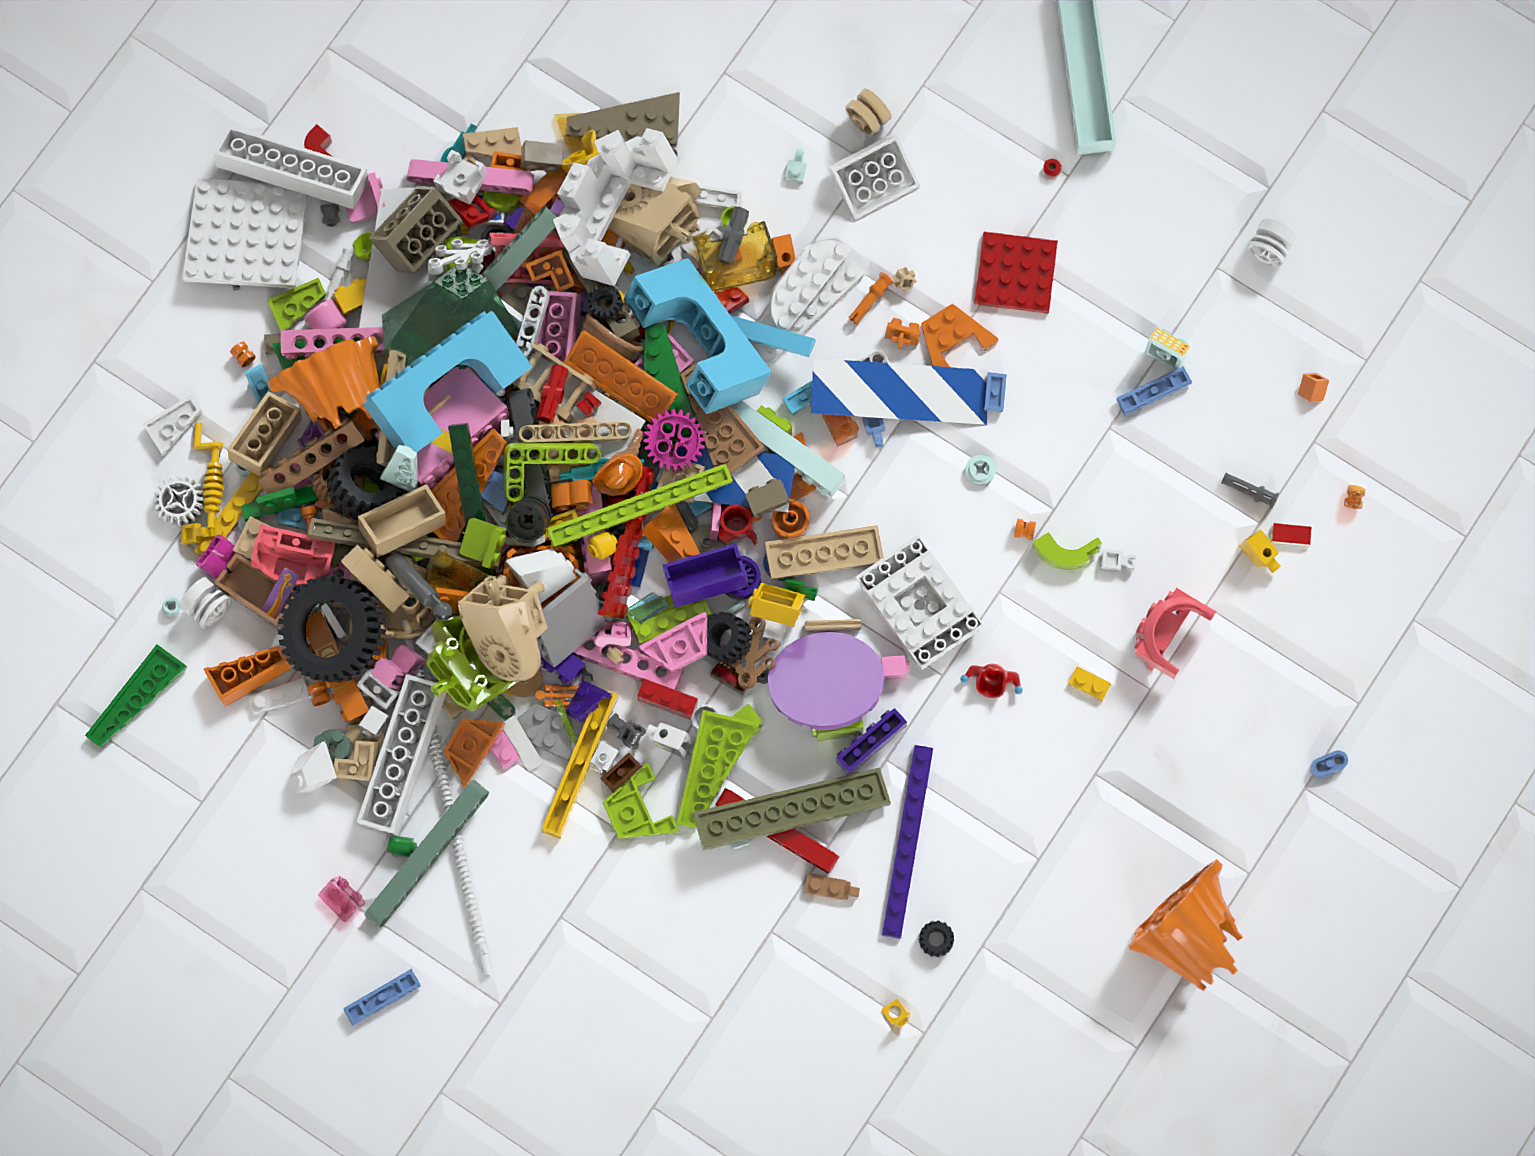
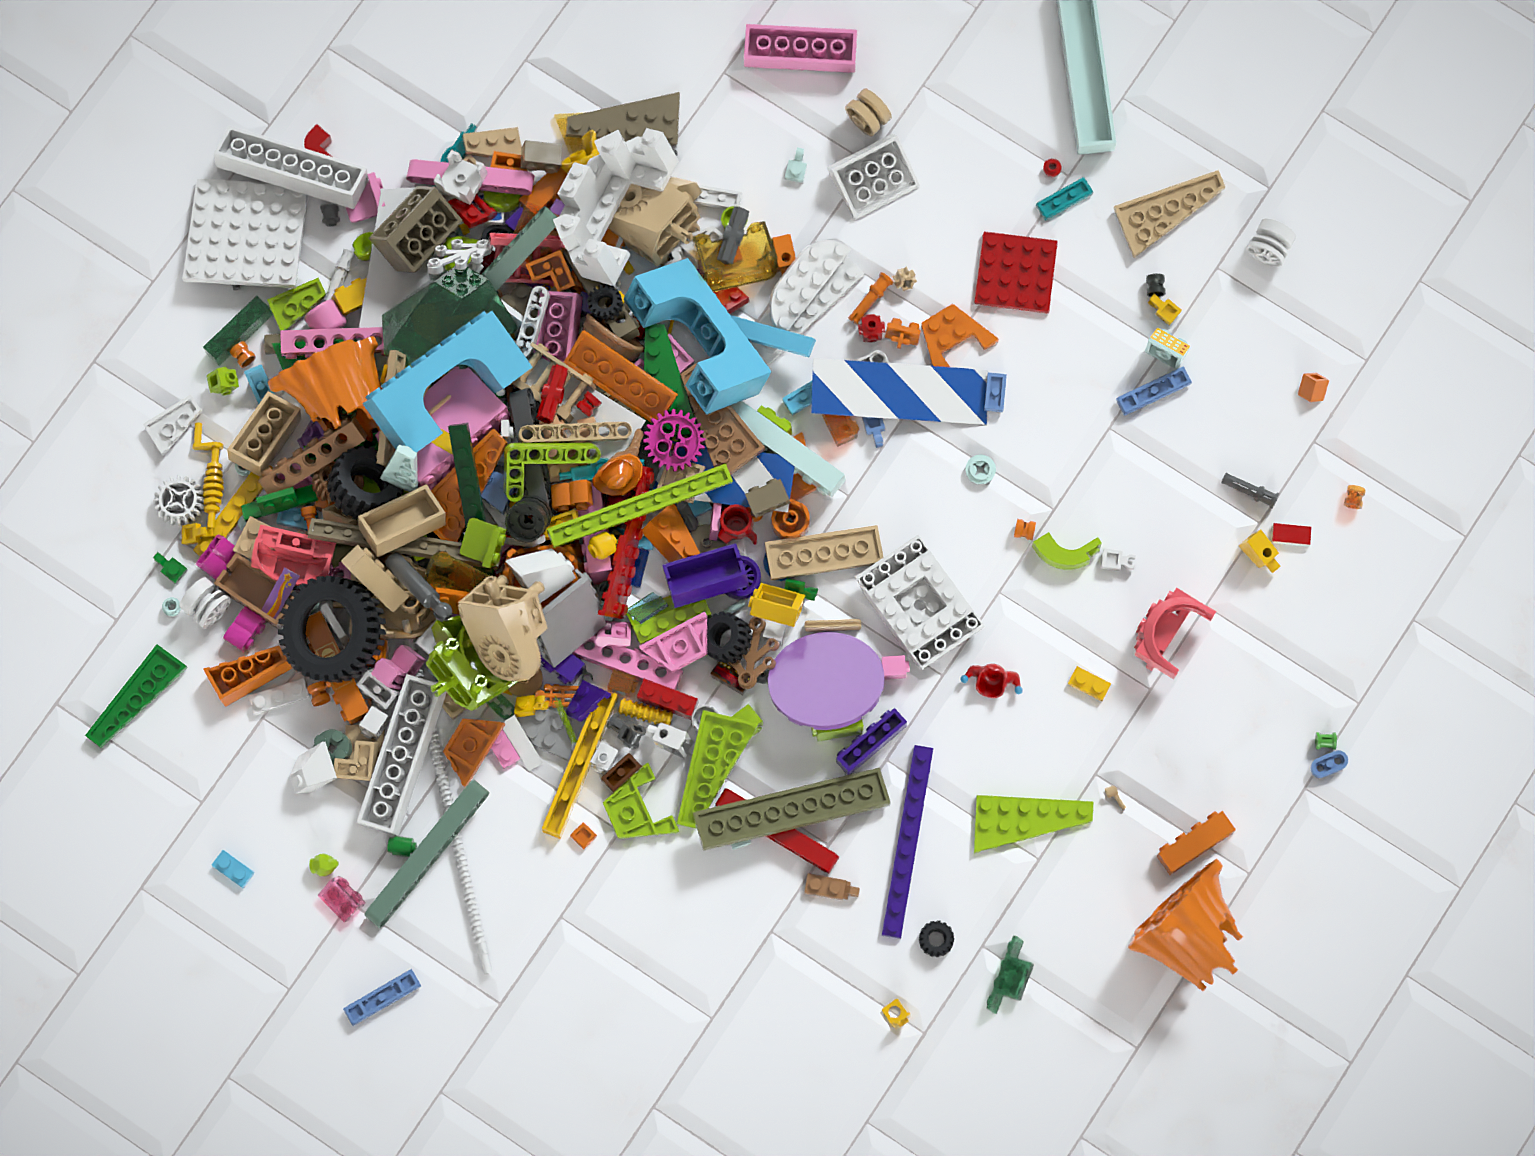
(171, 569): none -> green plate
(222, 381): none -> lime brick
(233, 869): none -> medium azure plate
(238, 330): none -> clear green brick
(244, 629): none -> dark pink brick
(323, 864): none -> lime rock
(528, 704): none -> yellow plate
(583, 835): none -> orange tile
(615, 655): tan plate -> none
(622, 683): none -> clear orange brick
(645, 712): none -> yellow piece
(800, 48): none -> bright pink brick
(871, 334): none -> red brick
(1012, 976): none -> clear green bracket
(1015, 819): none -> lime wing
(1064, 198): none -> teal tile
(1112, 791): none -> tan hand
(1155, 214): none -> tan wing
(1155, 284): none -> pearl dark grey wheel
(1166, 310): none -> yellow plate
(1196, 842): none -> orange brick
(1325, 741): none -> bright green bush

